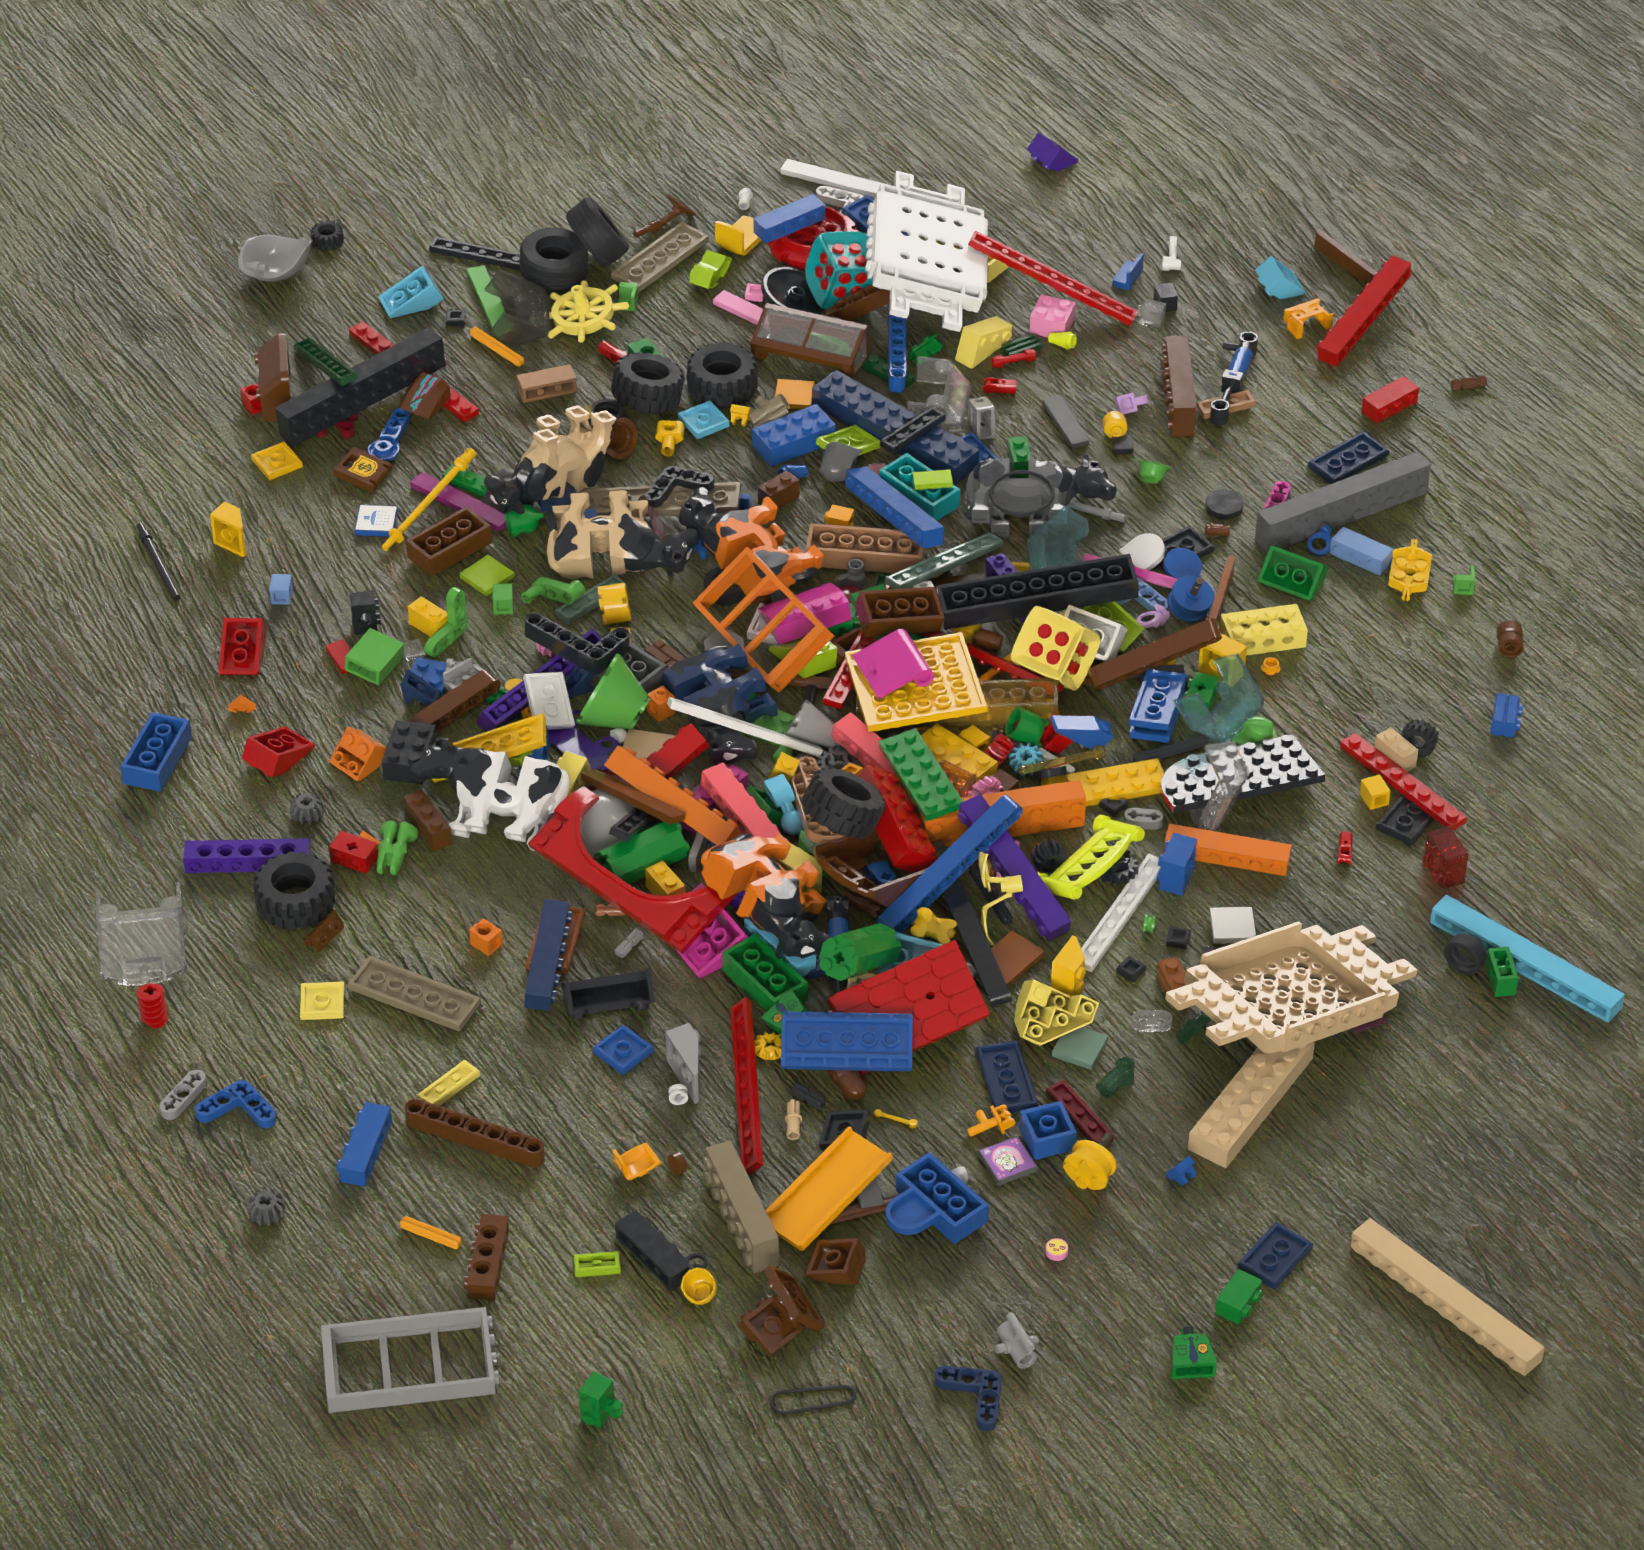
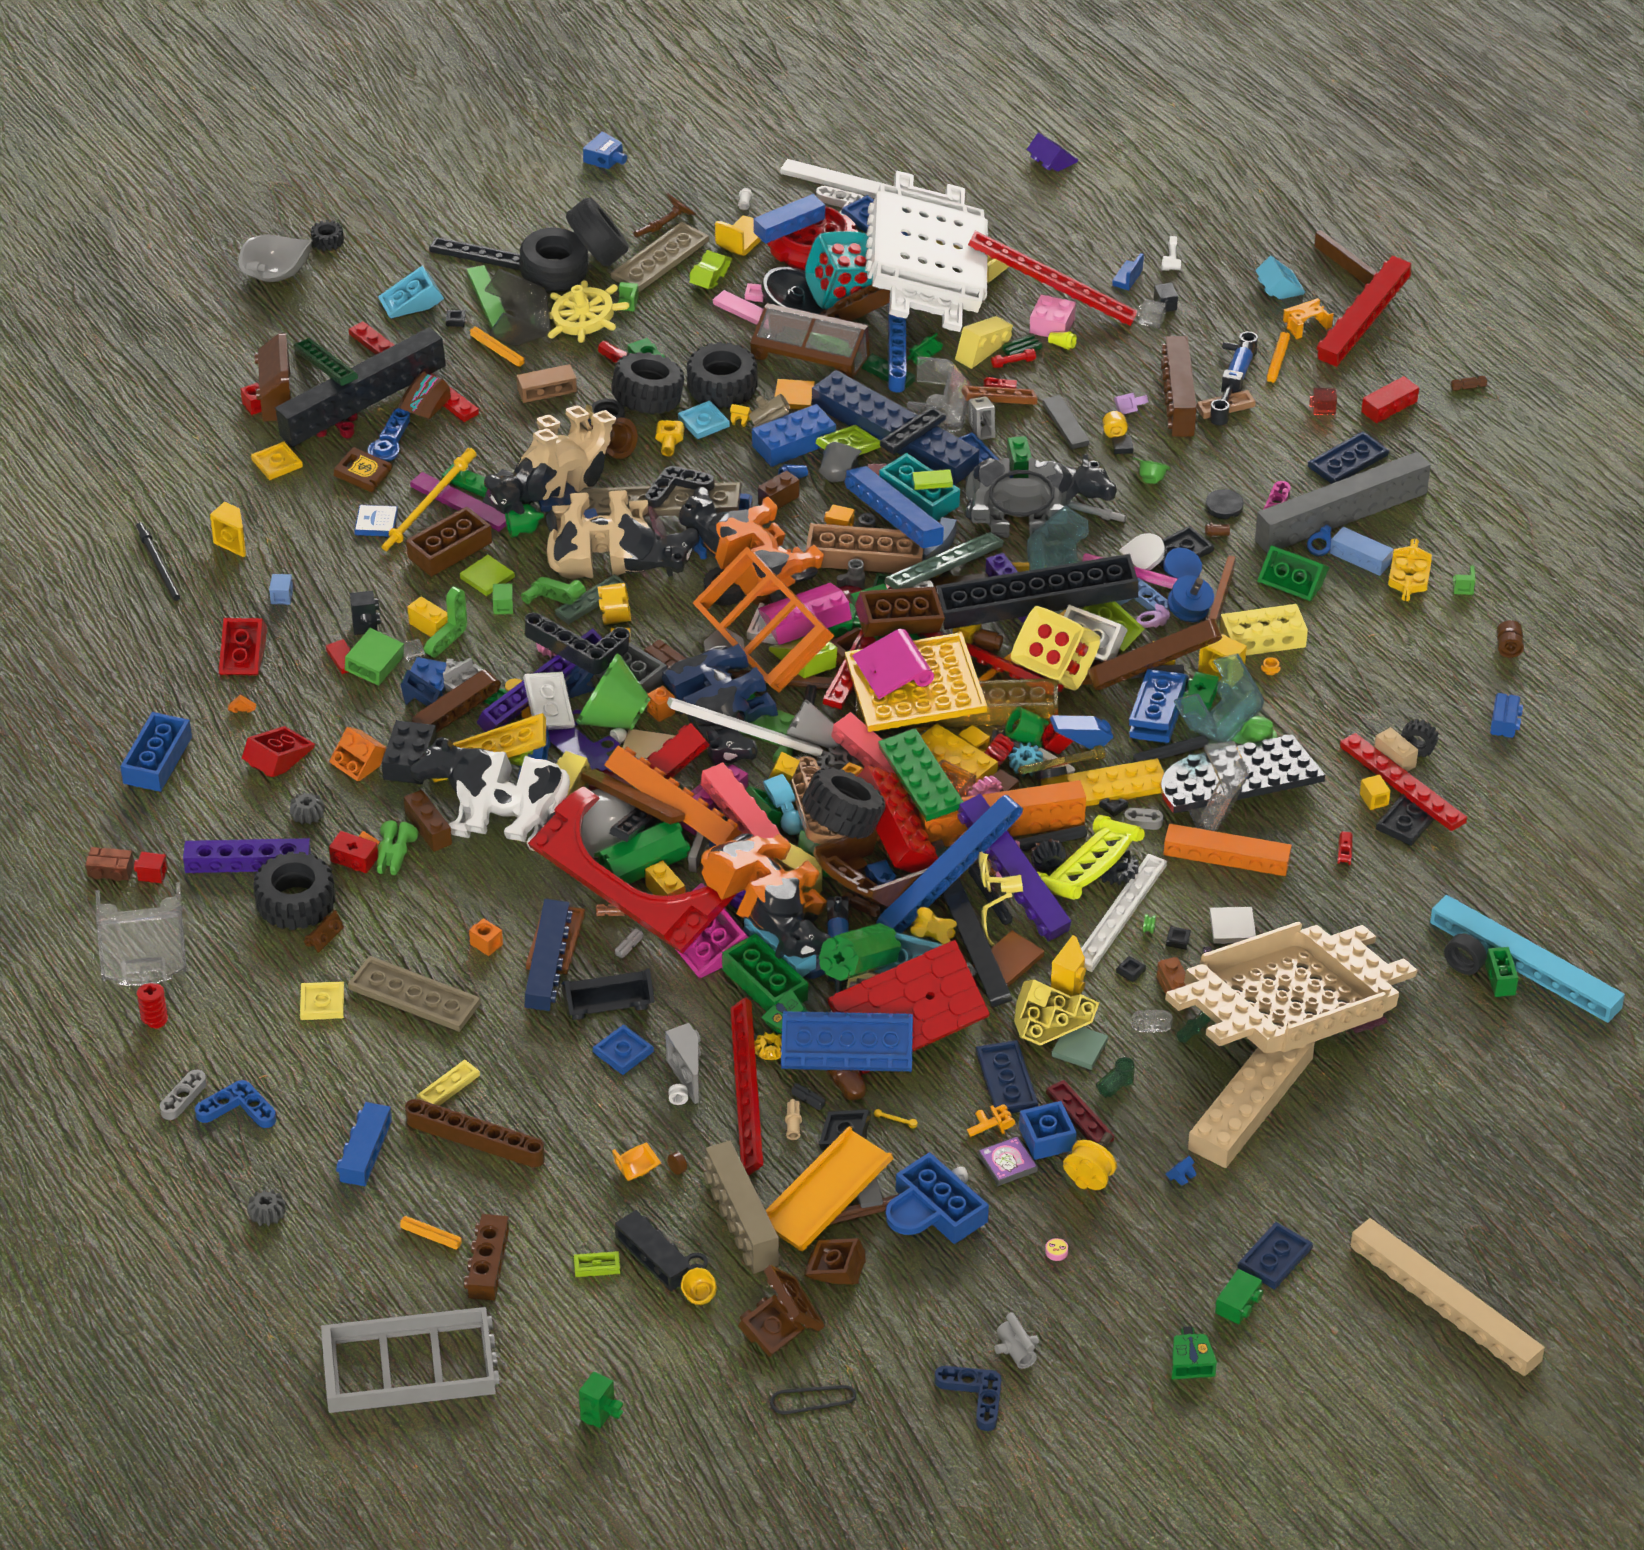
(110, 863): none -> copper brick
(151, 867): none -> red brick
(604, 151): none -> blue torso
(867, 520): none -> dark grey bush
(948, 538): none -> sand blue slope
(1001, 395): none -> dark orange tile
(1061, 835): none -> black axle
(1177, 864): blue brick -> none
(1278, 357): none -> light orange axle
(1323, 401): none -> clear red brick
(1445, 857): clear red brick -> none

